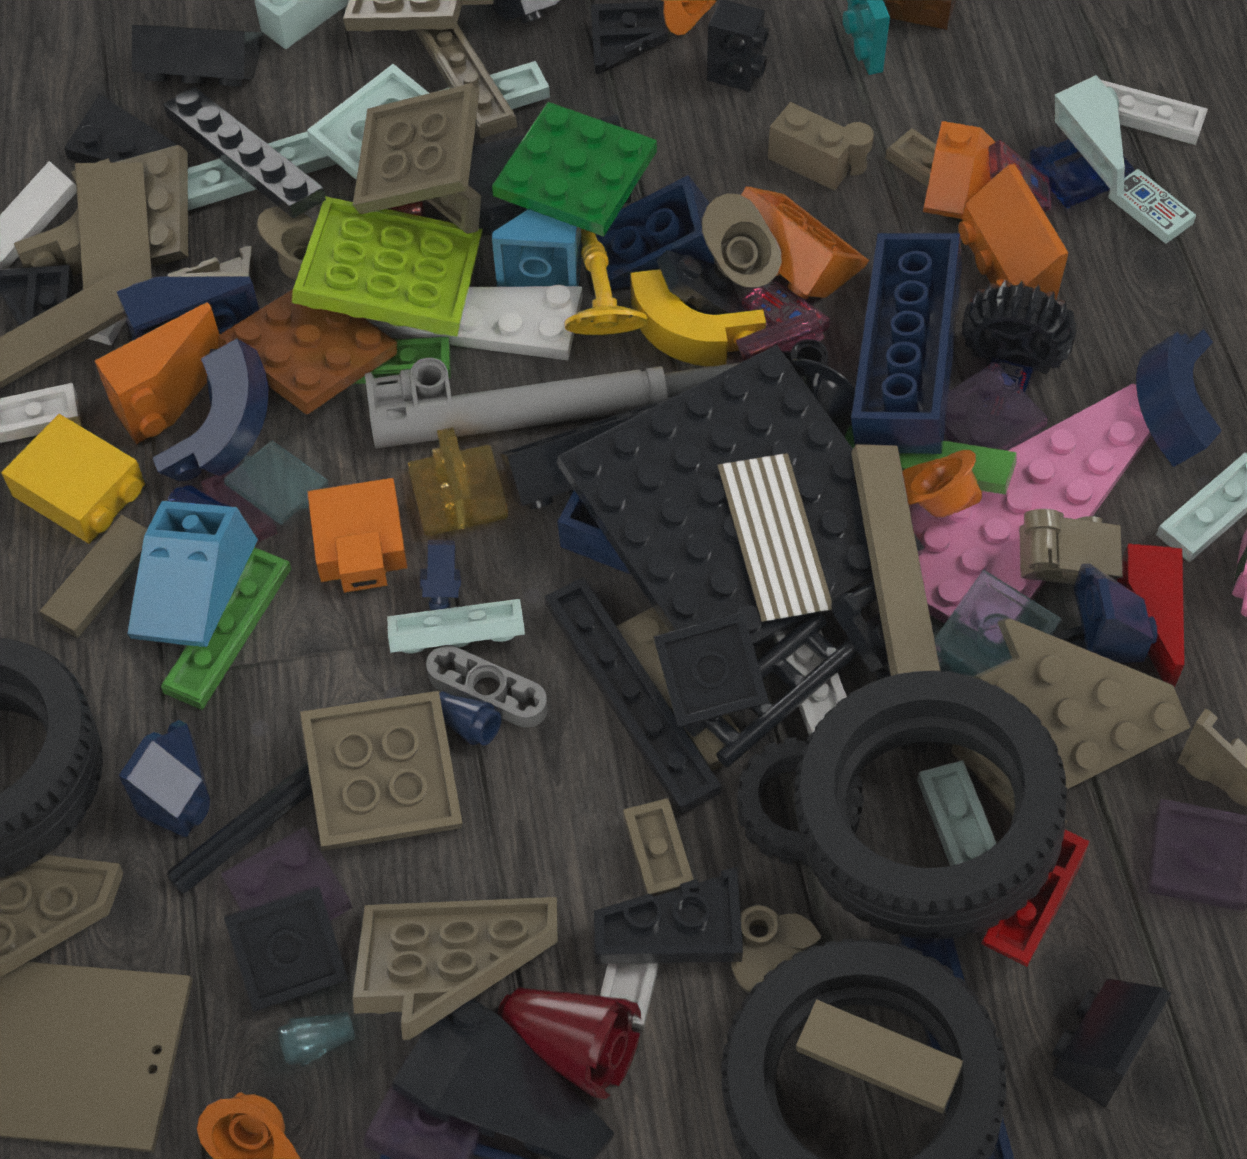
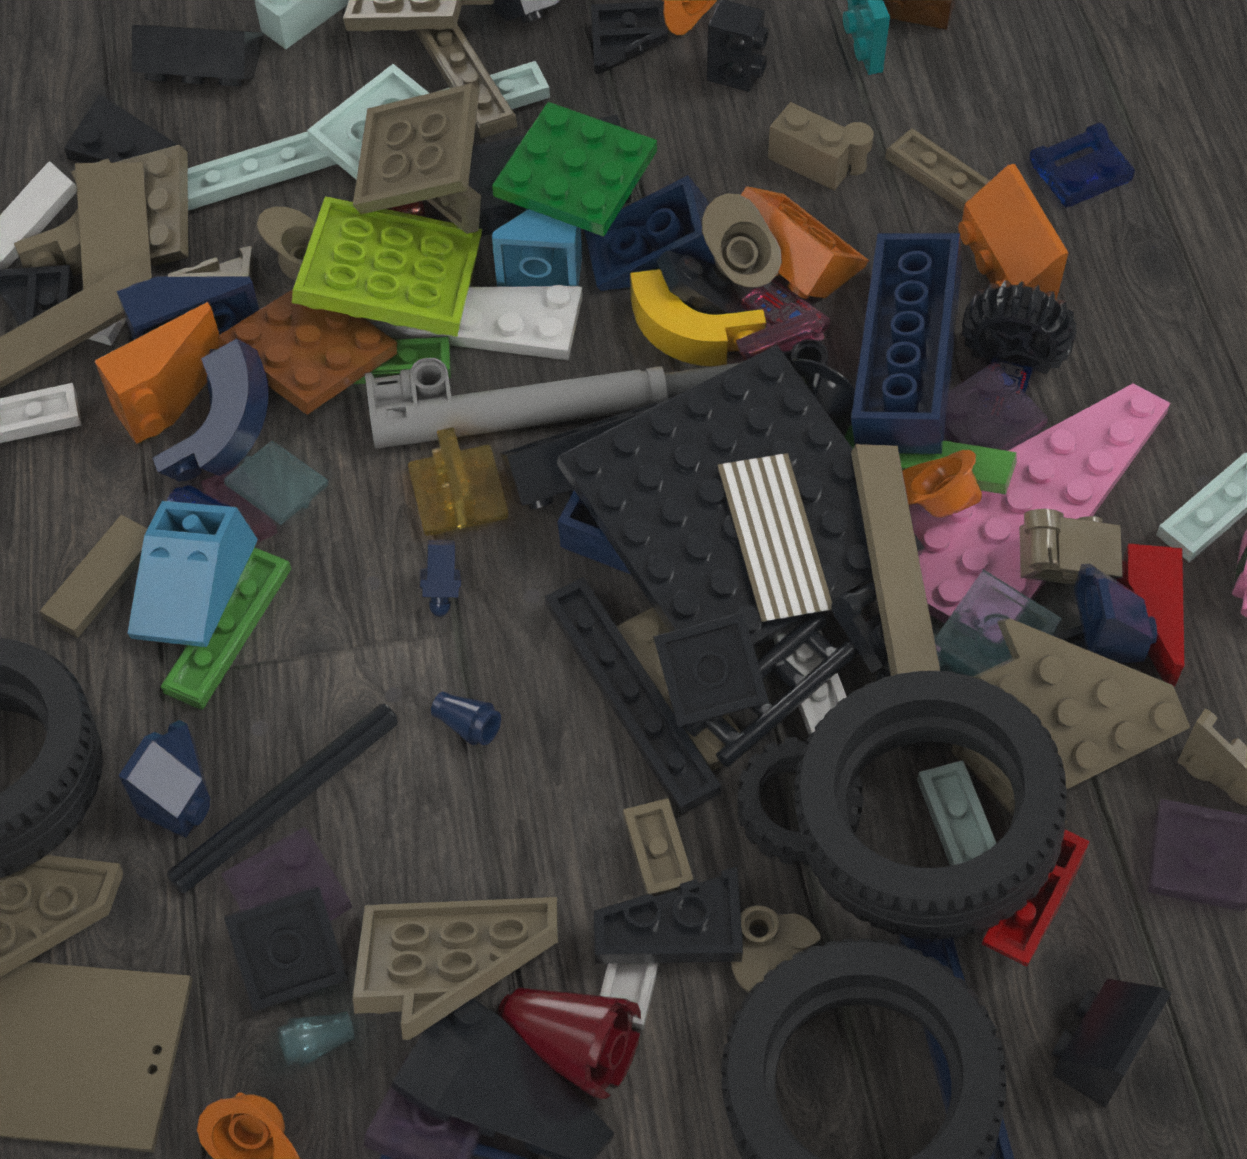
(74, 478): yellow brick -> none
(244, 152): black plate -> none
(357, 533): orange piece -> none
(380, 770): dark tan plate -> none
(455, 626): light aqua plate -> none
(521, 687): light grey beam -> none
(605, 313): yellow dish -> none
(879, 1056): dark tan tile -> none
(957, 169): orange slope -> none
(1001, 155): clear pink tile -> none
(1092, 123): light aqua slope -> none
(1153, 207): light aqua tile -> none
(1159, 114): white tile -> none
(1170, 397): dark blue arch -> none

